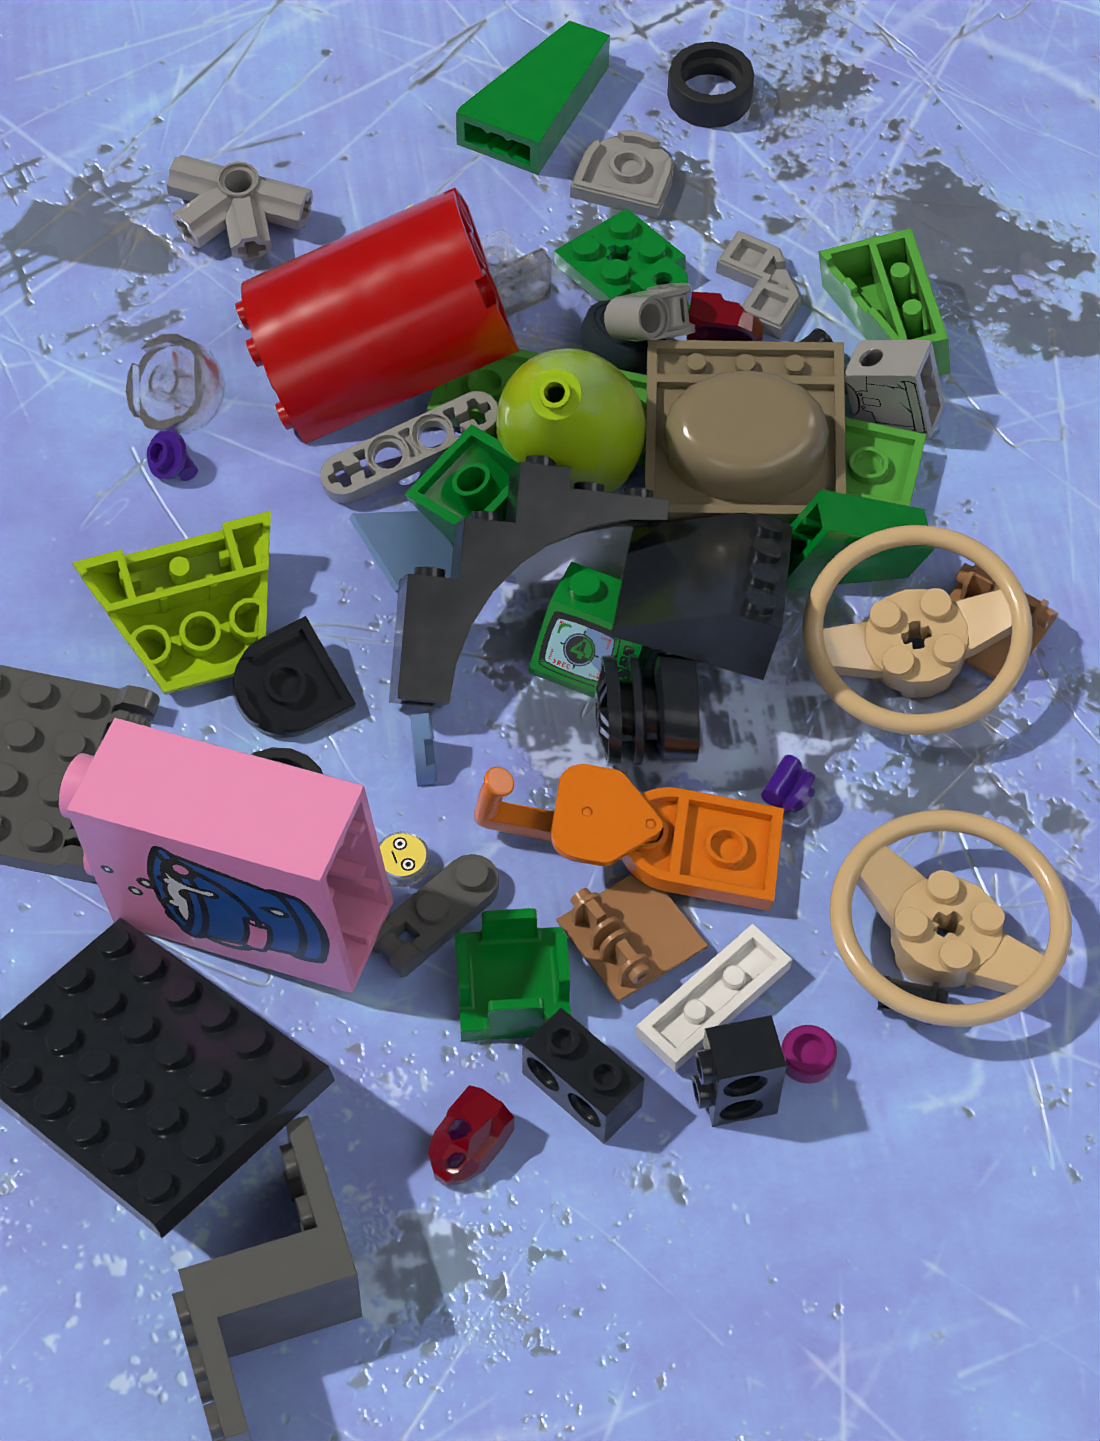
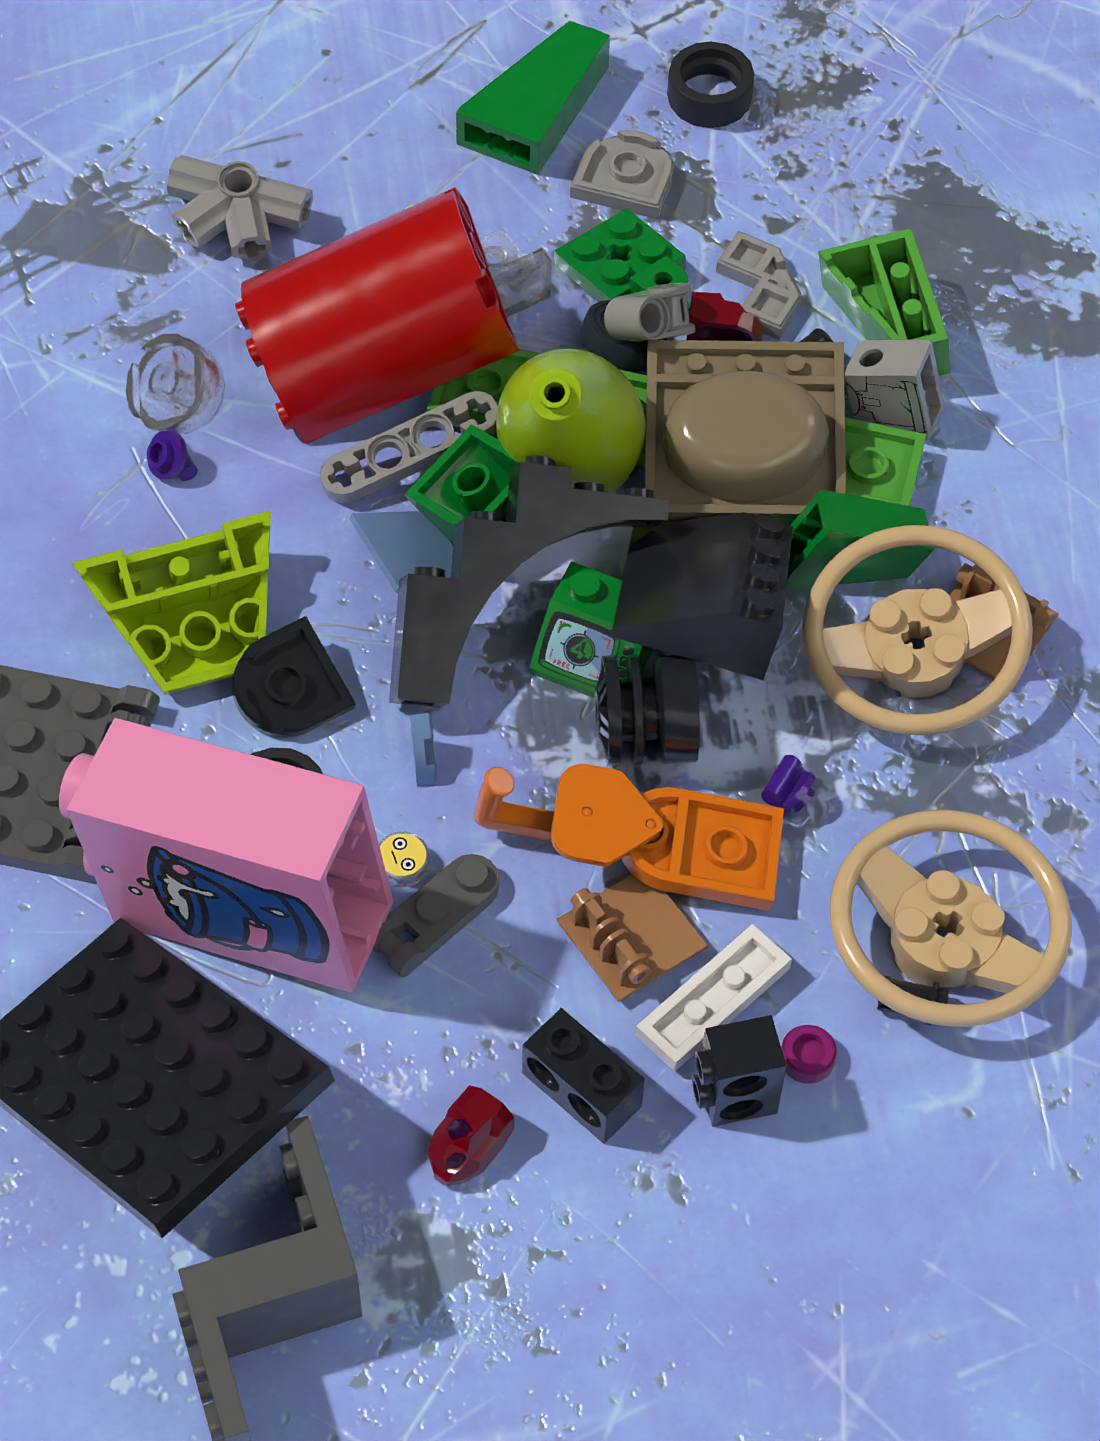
(510, 975): green panel -> none

